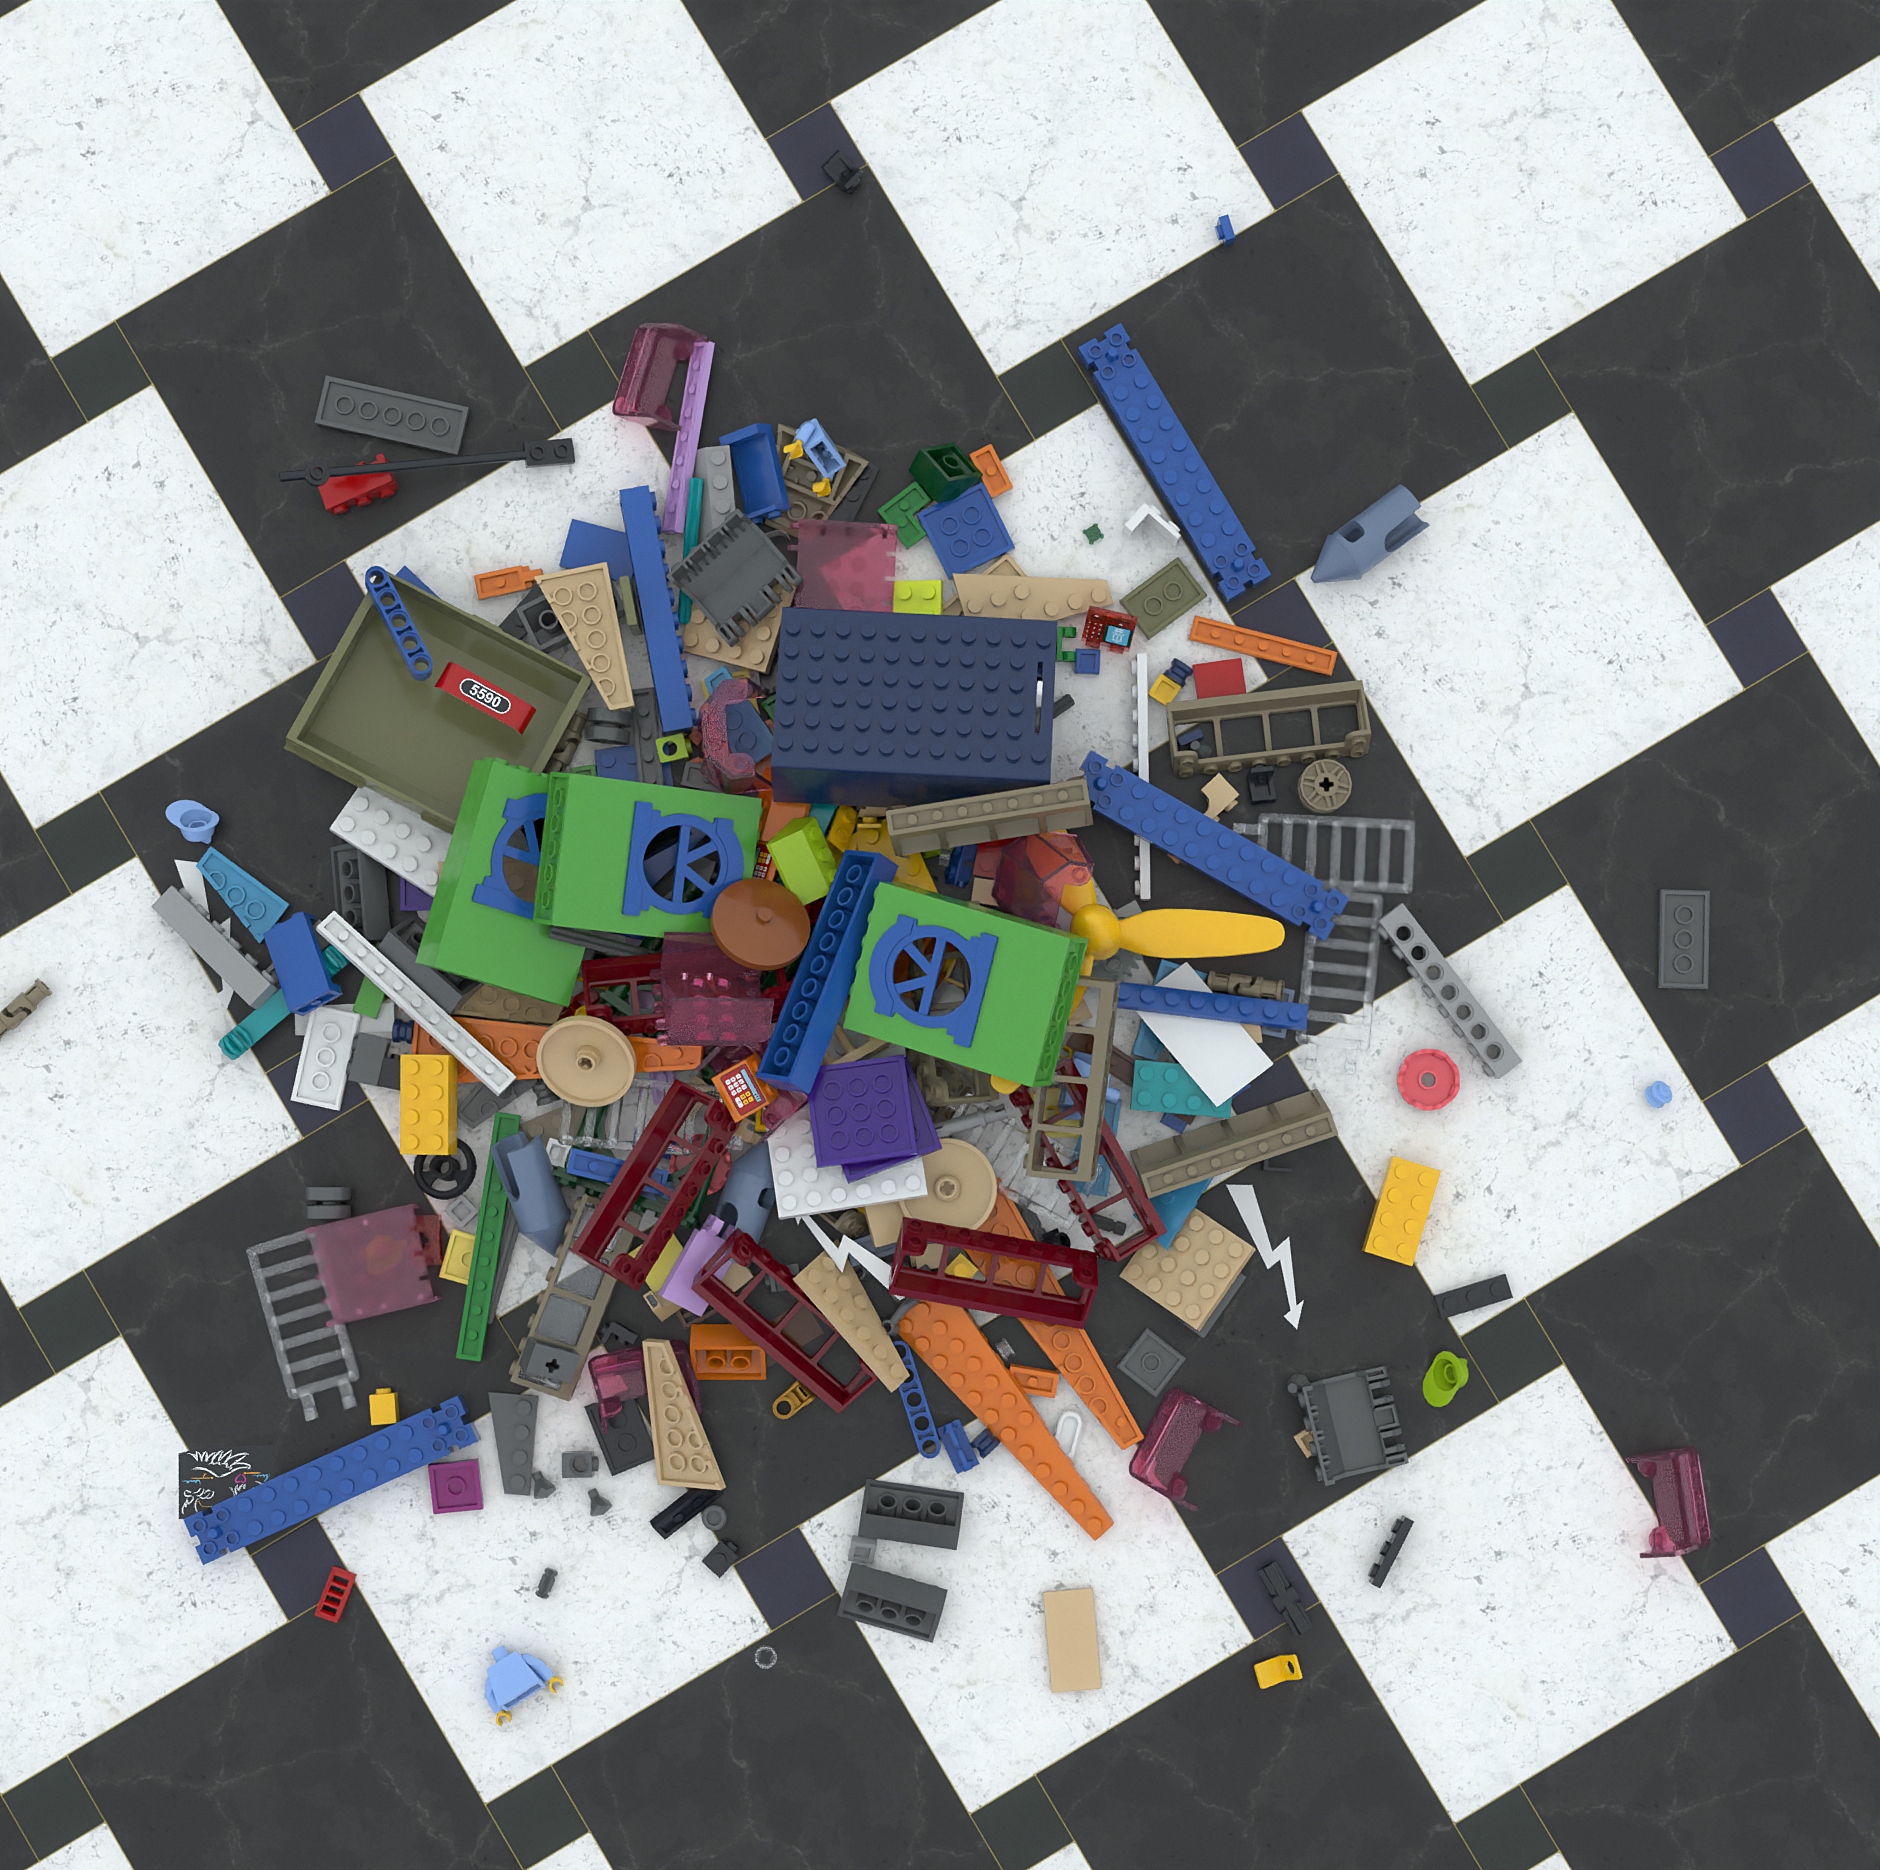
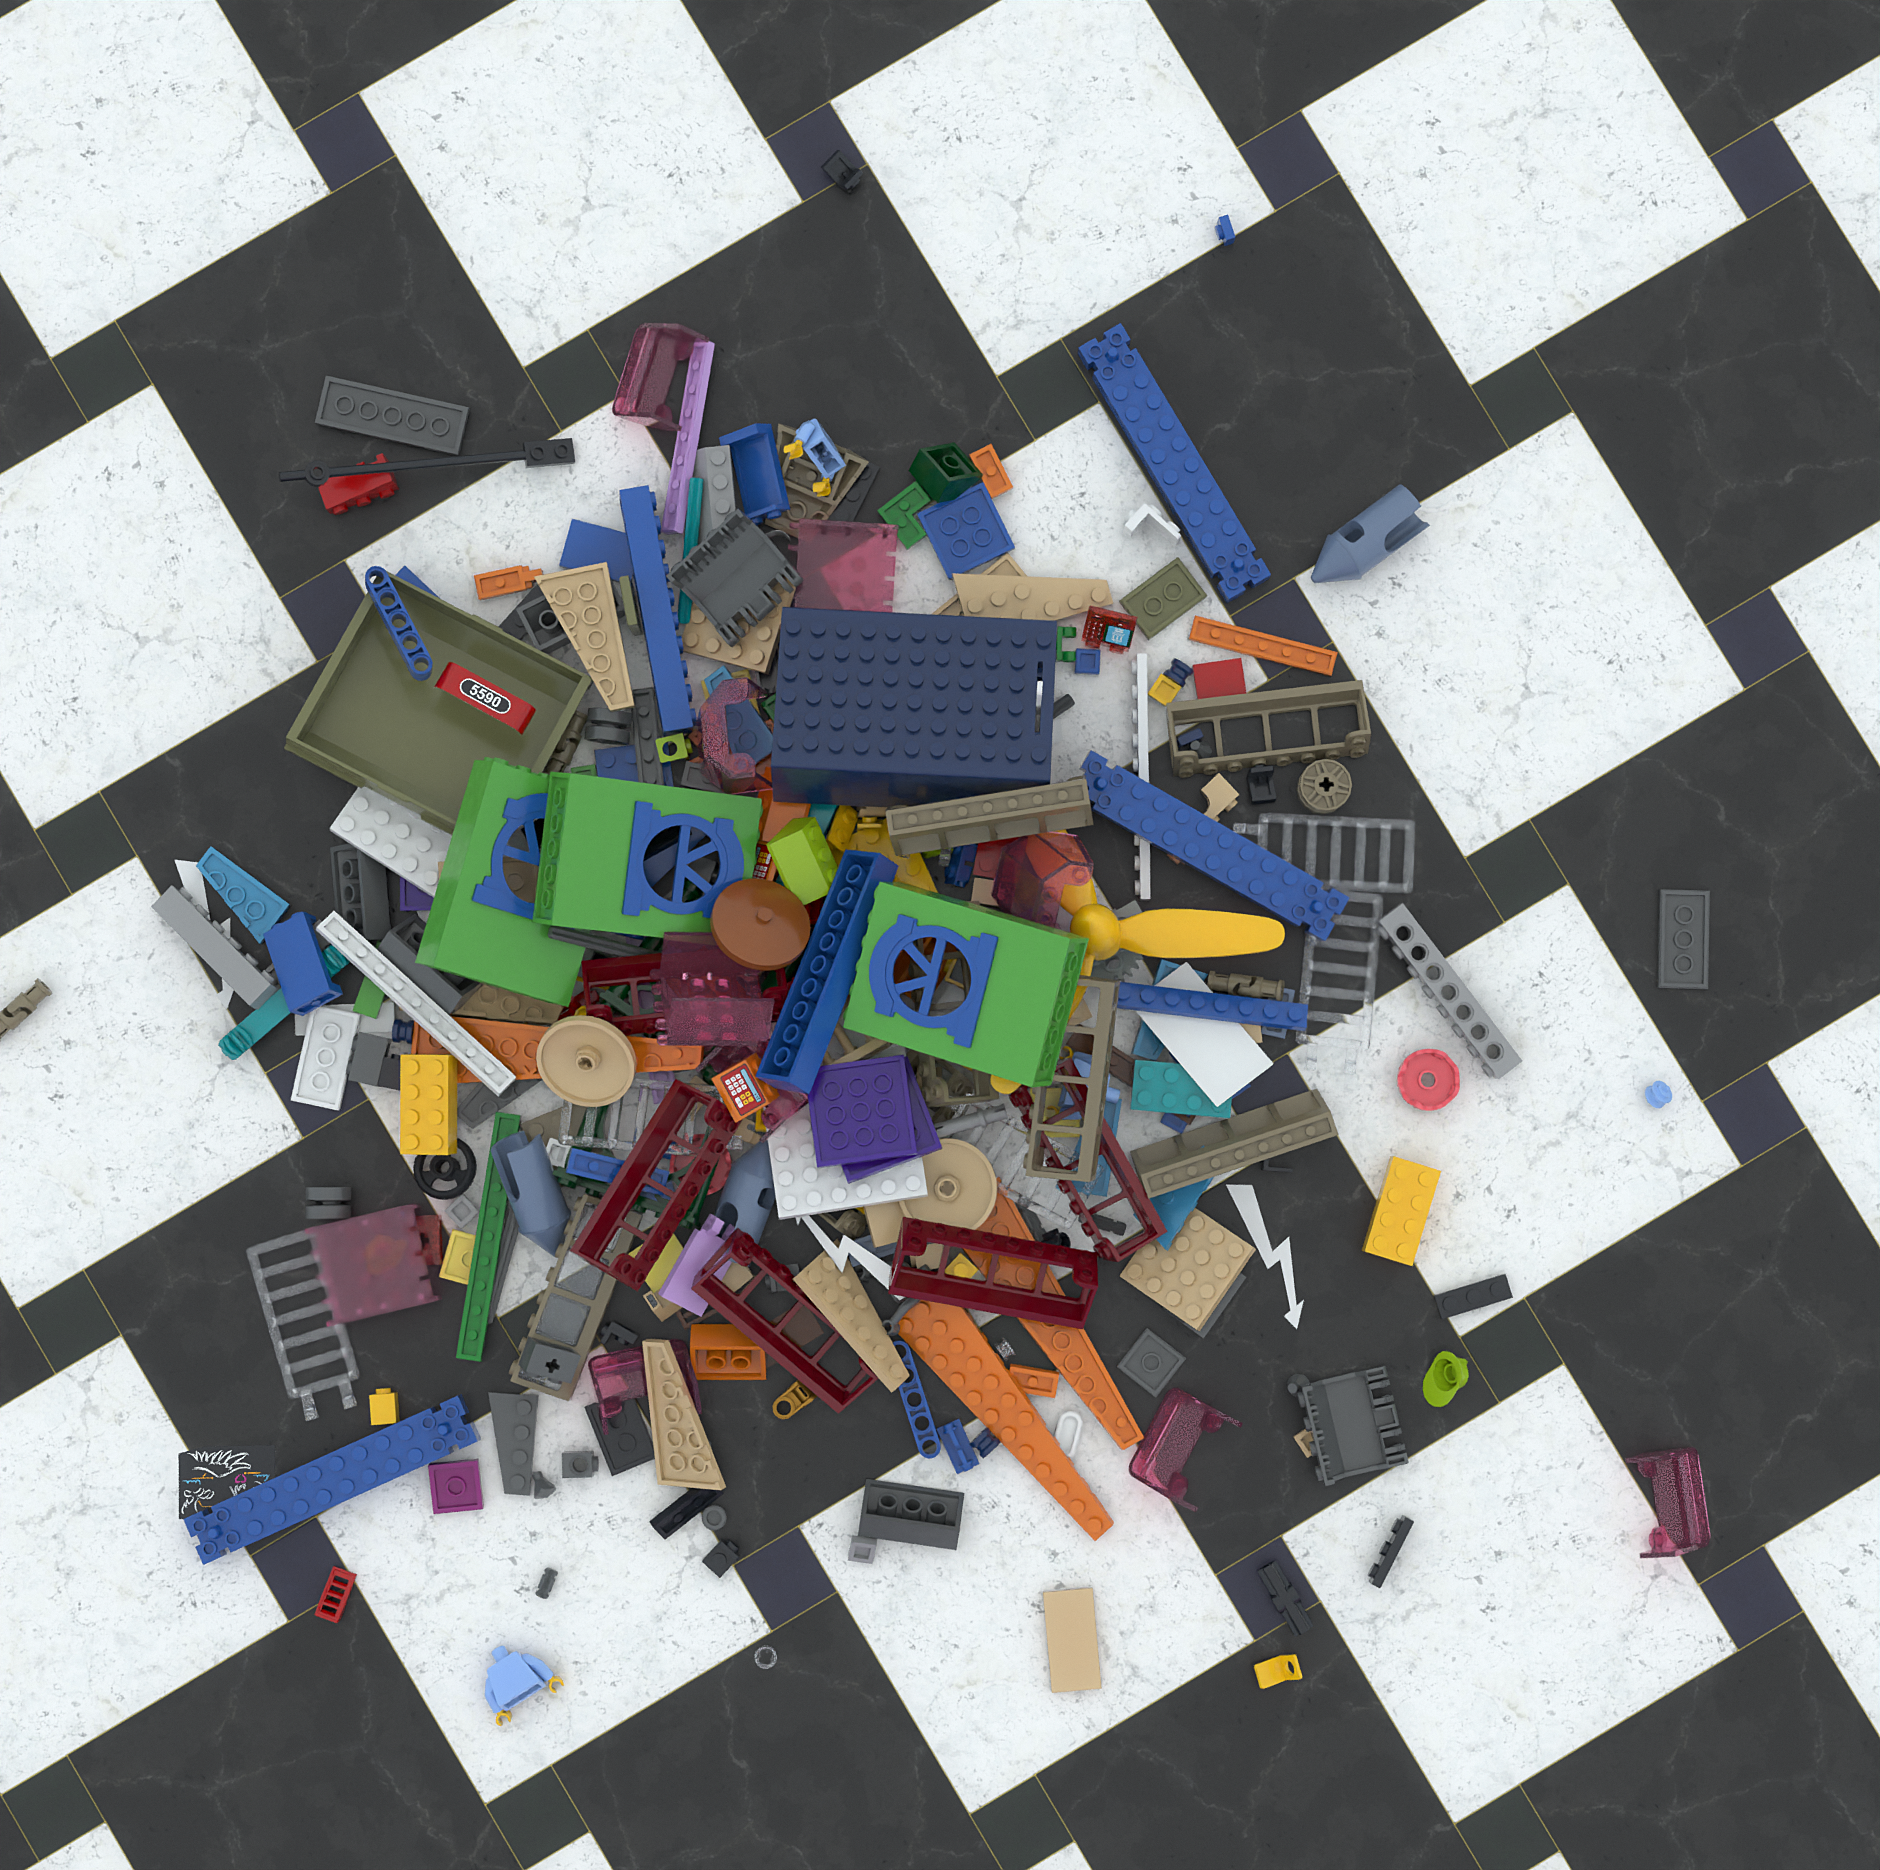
(193, 819): light blue piece -> none
(544, 1095): dark grey wheel -> none
(598, 1504): dark grey rock -> none
(892, 1602): dark grey slope -> none
(918, 597): neon yellow plate -> none
(1093, 533): clear green piece -> none

